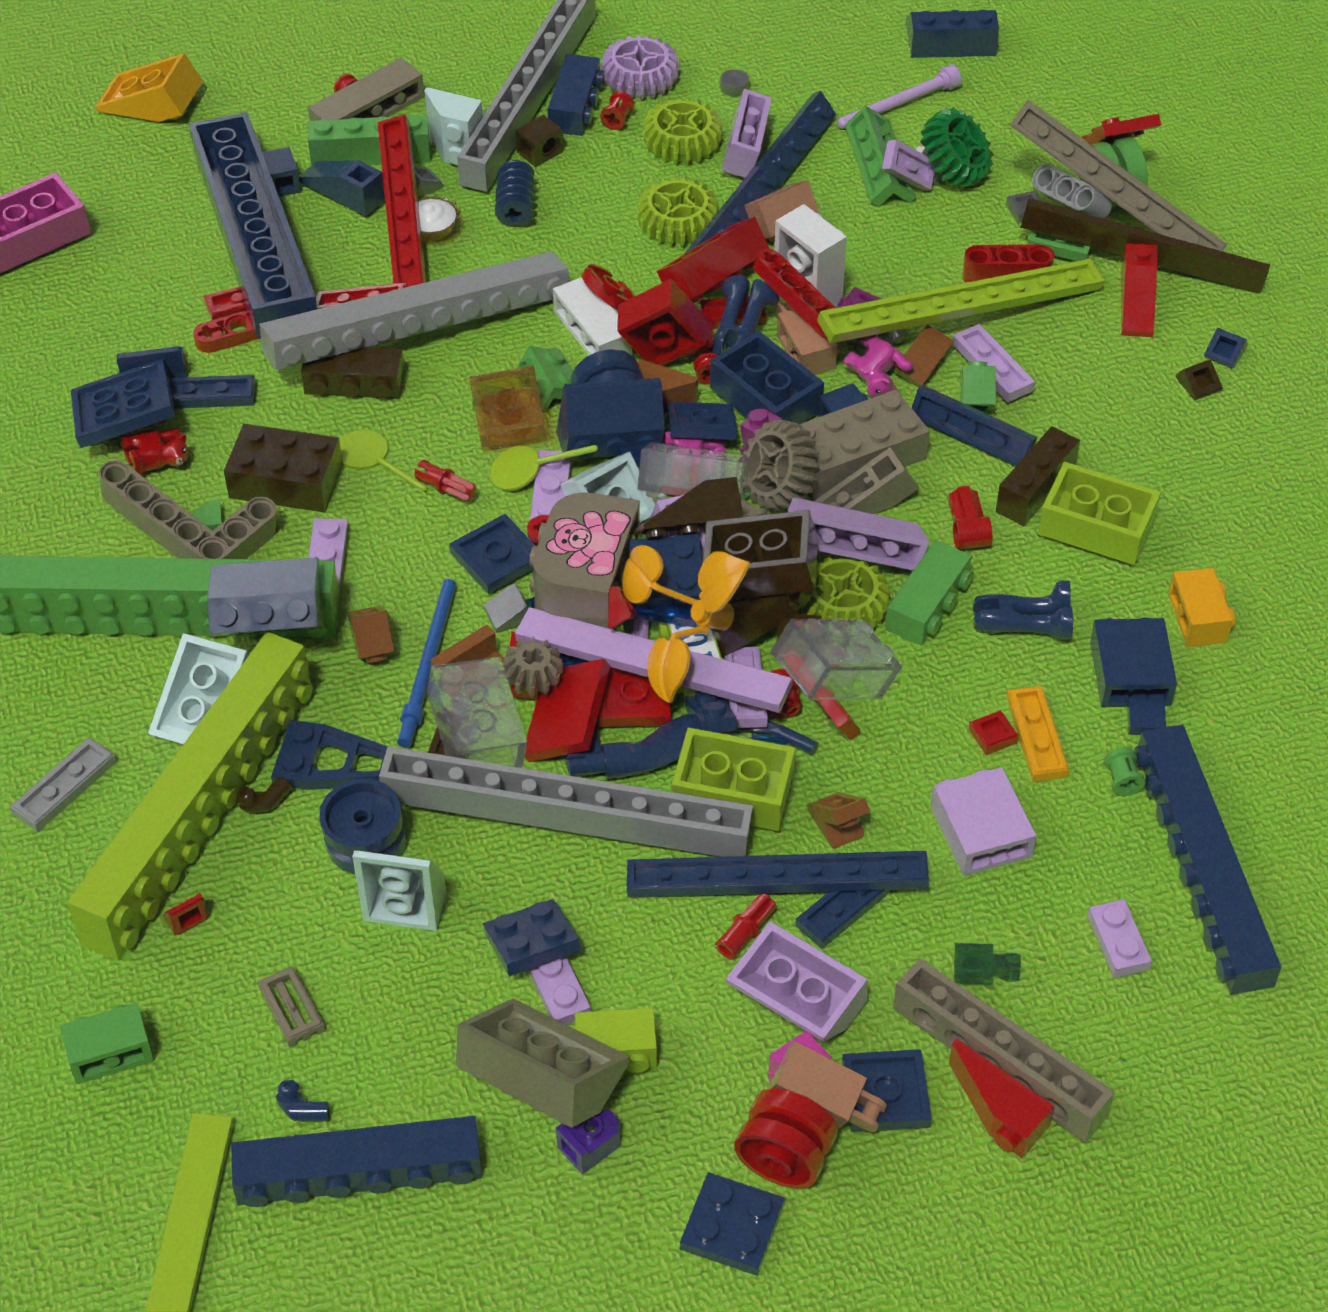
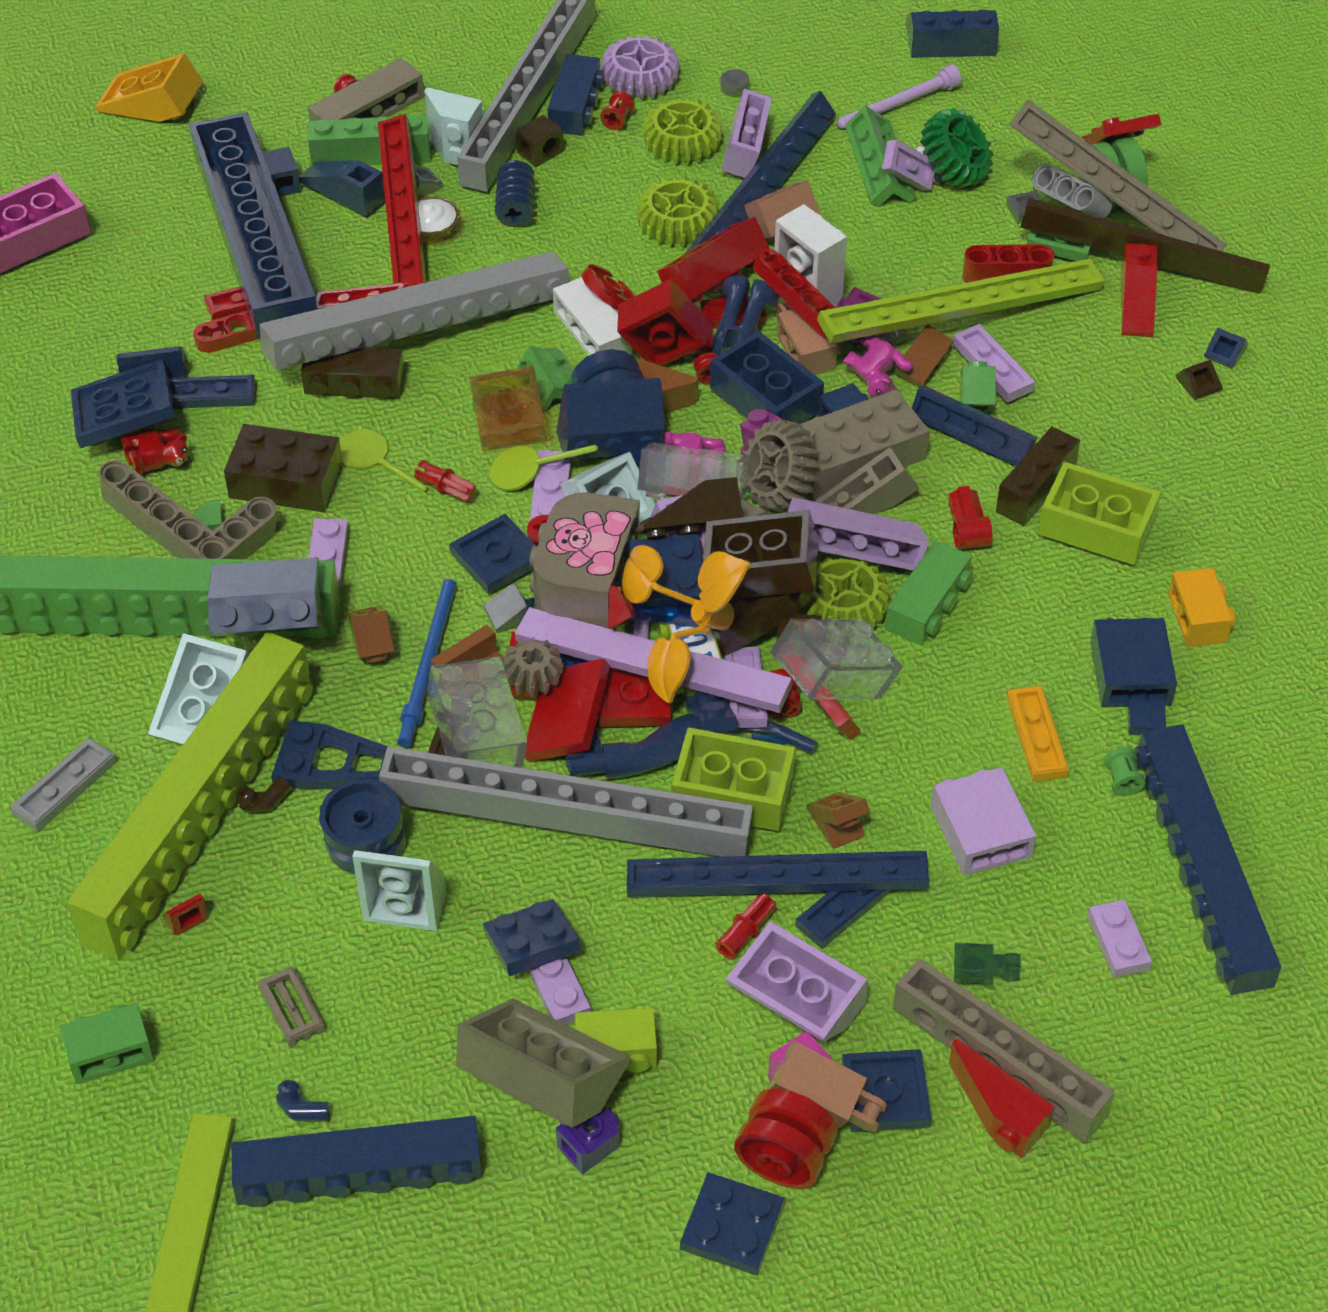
(701, 420): dark blue tile -> none
(993, 732): red tile -> none
(1026, 614): dark blue piece -> none

